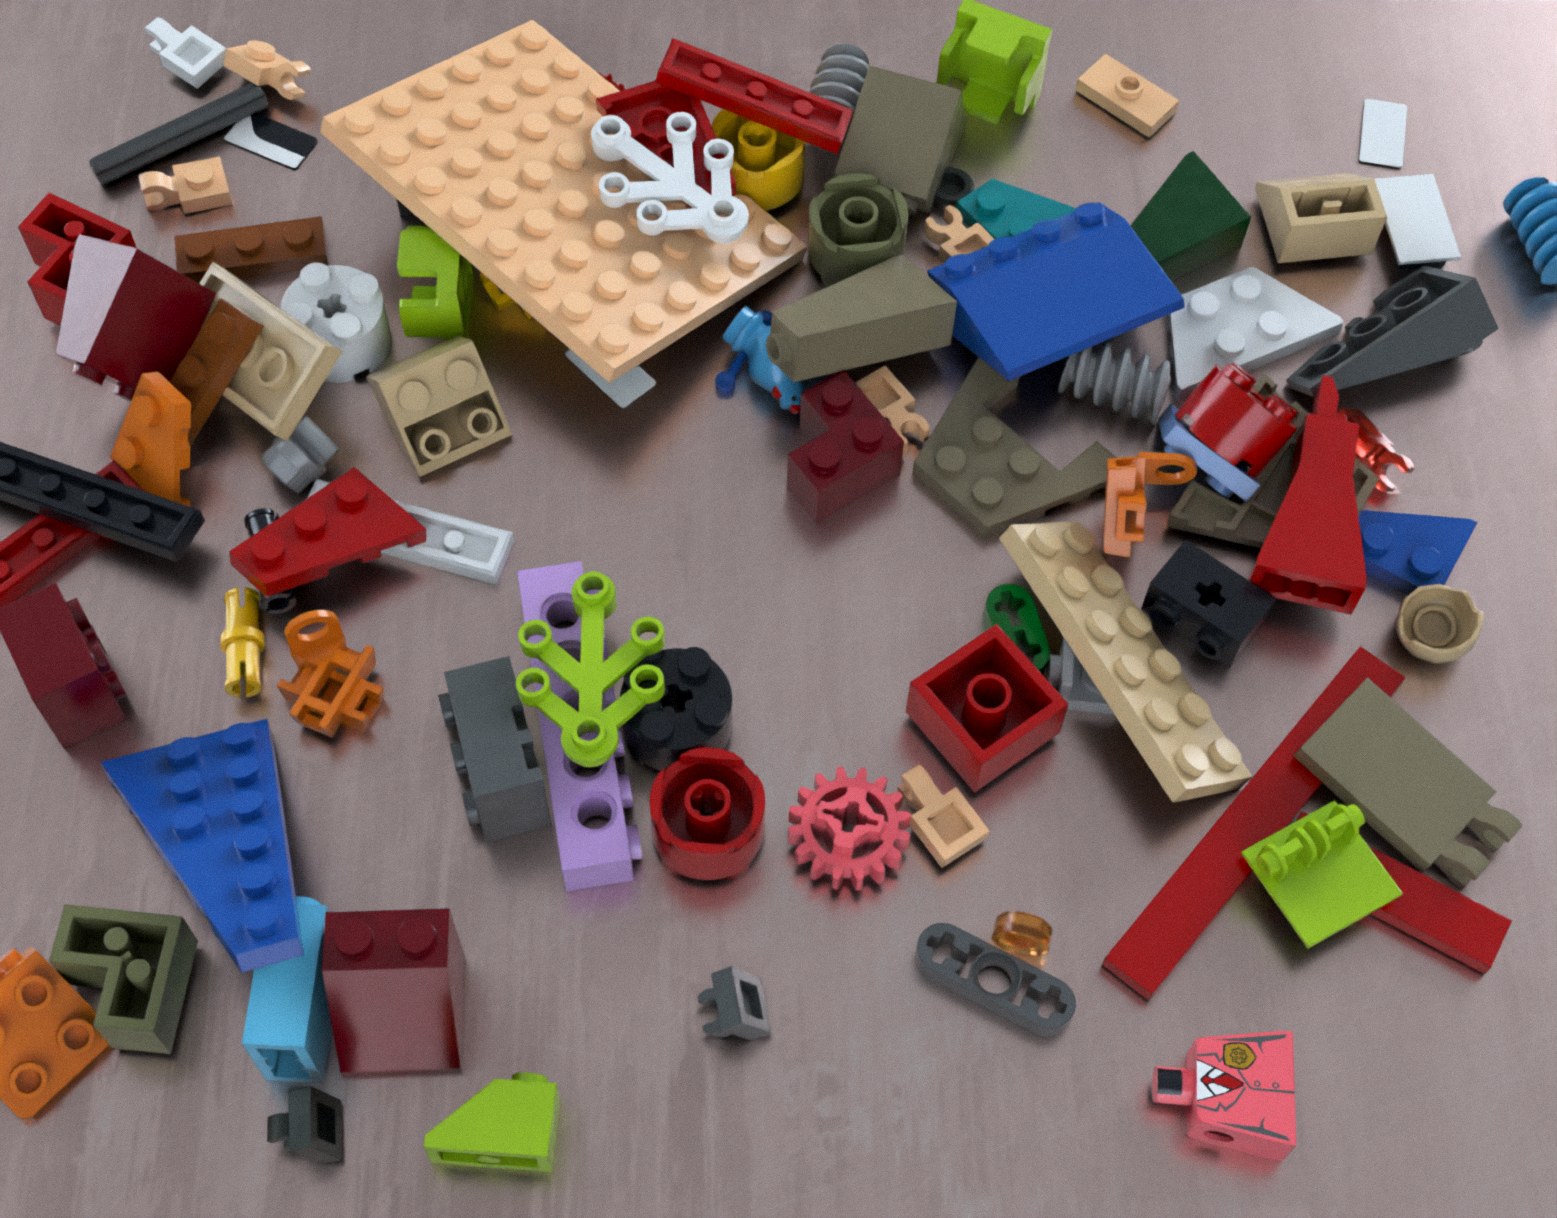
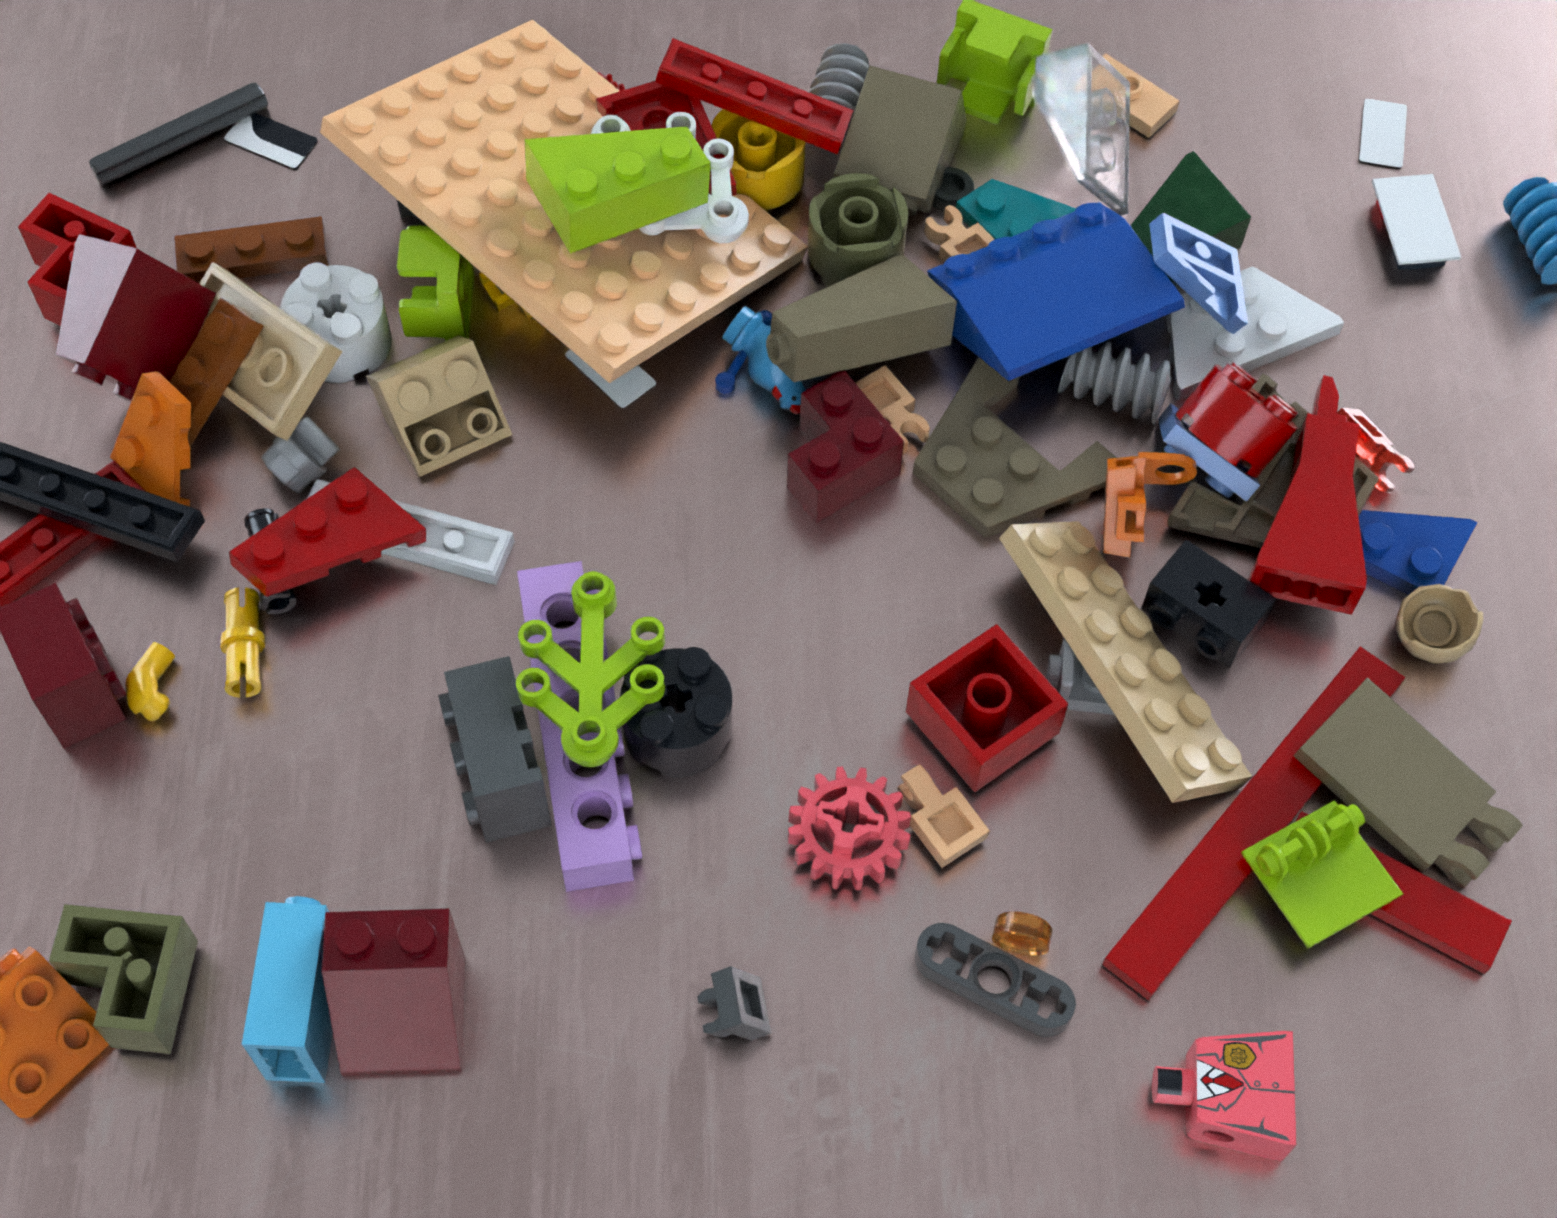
(143, 682): none -> yellow arm
(186, 54): white plate -> none
(195, 186): light nougat plate -> none
(222, 832): blue wing -> none
(263, 66): light nougat plate -> none
(310, 1127): pearl dark grey tile -> none
(318, 658): orange piece -> none
(501, 1126): lime slope -> none
(615, 181): none -> lime wedge
(701, 844): red brick -> none
(1027, 625): green beam -> none
(1089, 118): none -> clear slope
(1202, 268): none -> medium blue wing
(1322, 216): tan slope -> none
(1414, 324): dark grey wedge -> none

